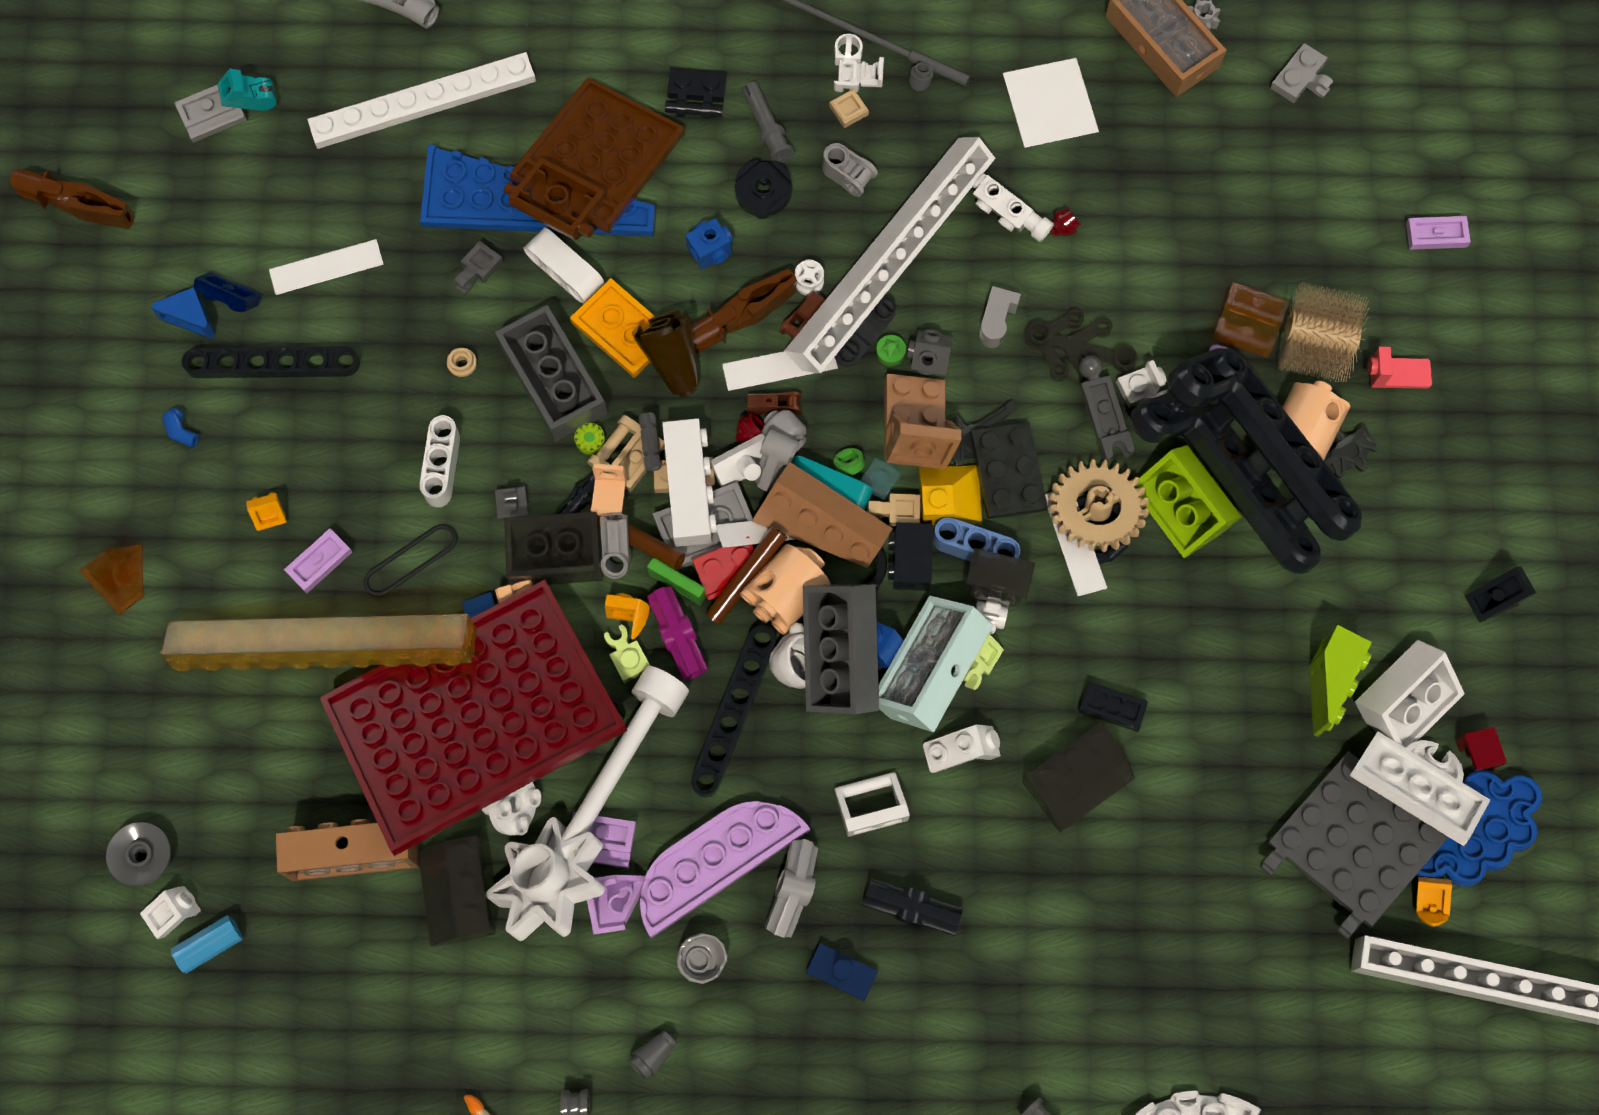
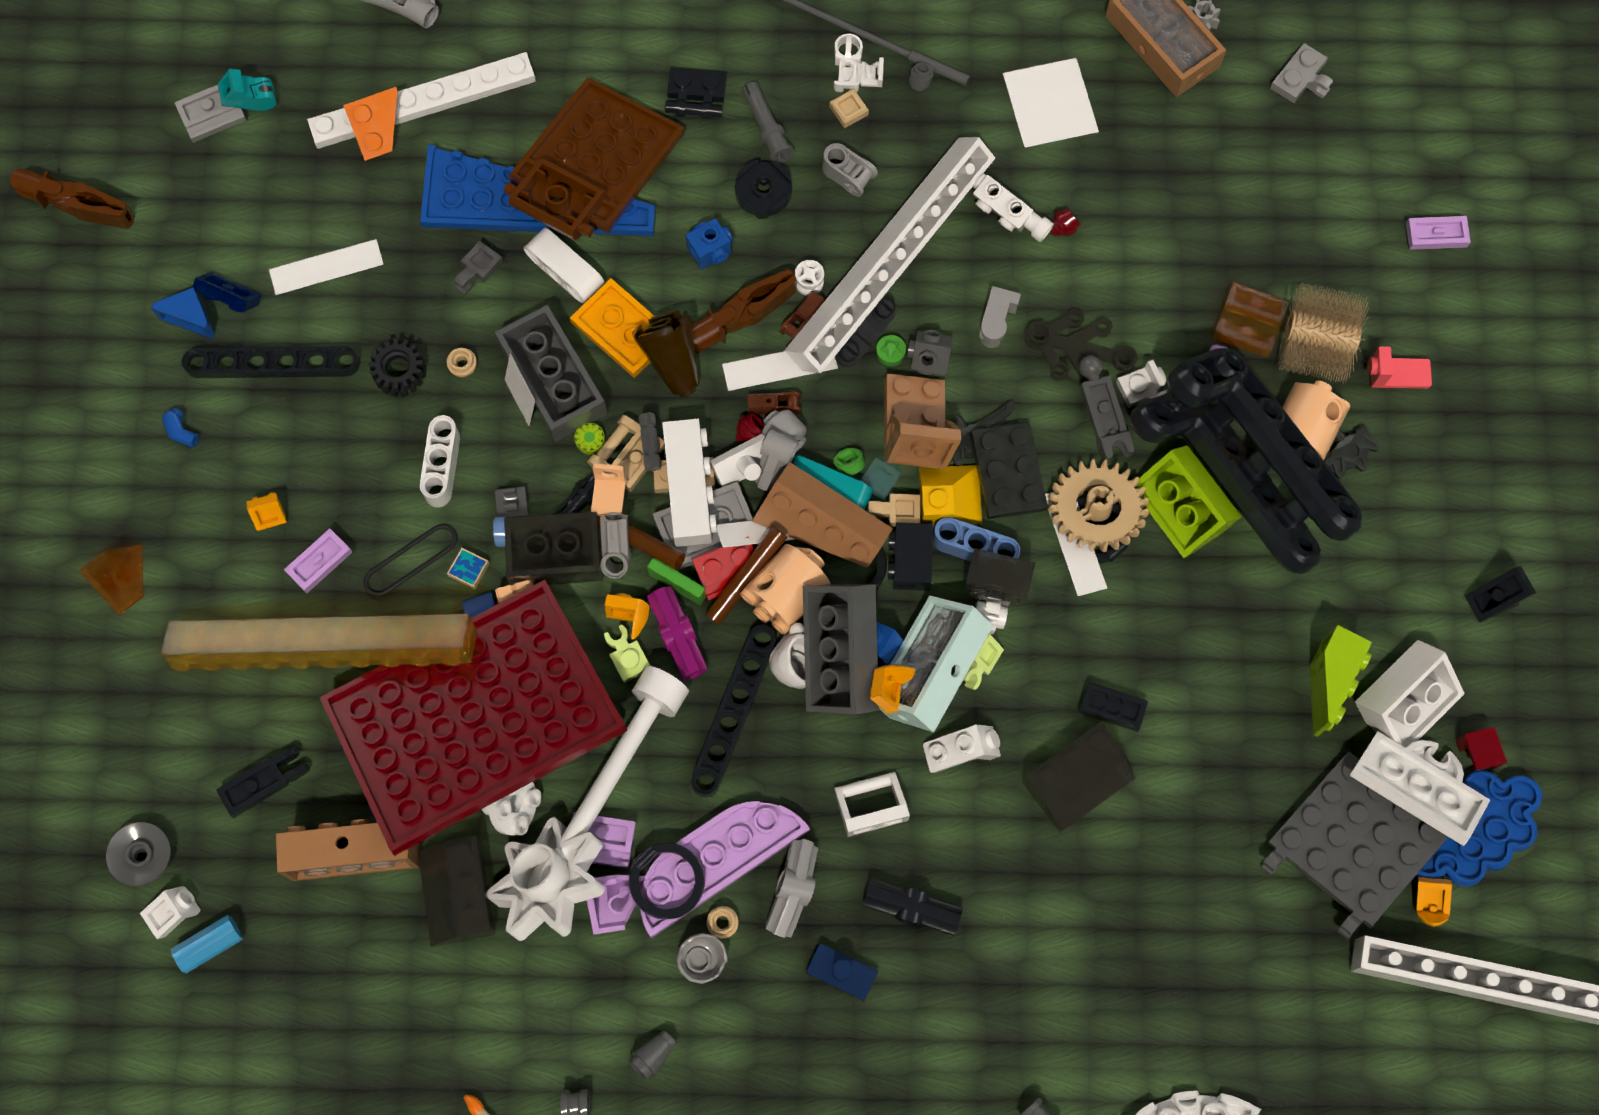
(260, 782): none -> black hinge
(374, 122): none -> orange wing
(395, 351): none -> black tyre
(468, 568): none -> tile
(499, 531): none -> medium blue tile
(519, 390): none -> white sticker
(644, 858): none -> black piece
(715, 914): none -> tan plate
(887, 685): none -> light orange plate

